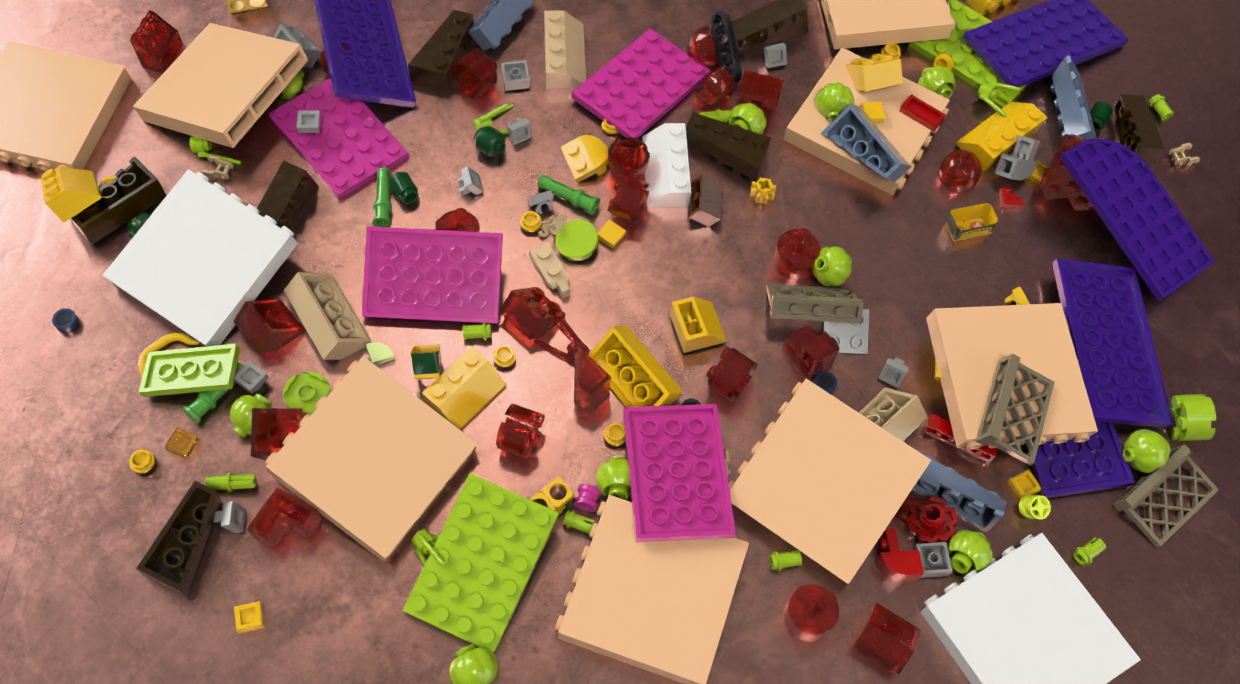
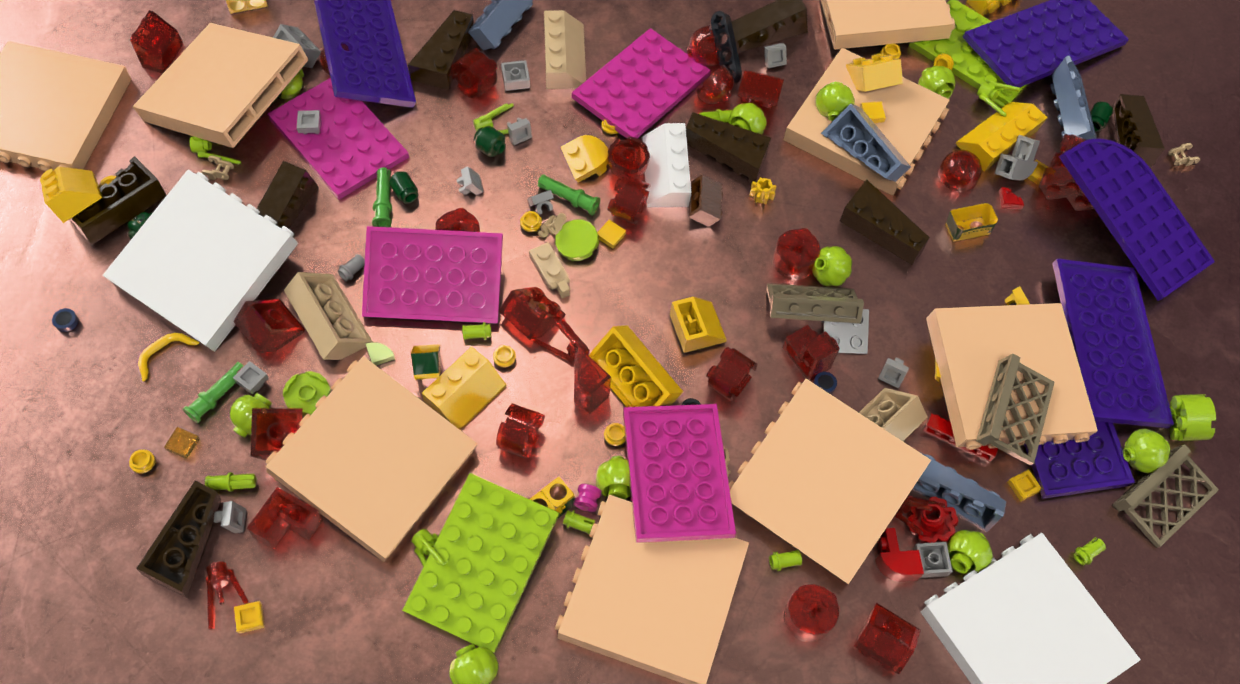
(189, 370): lime plate -> none
(218, 577): none -> clear red plant
(351, 267): none -> light grey pin
(884, 223): none -> dark brown wedge
(922, 113): red tile -> none
(1038, 511): neon yellow wheel -> none
(1161, 107): lime pin -> none

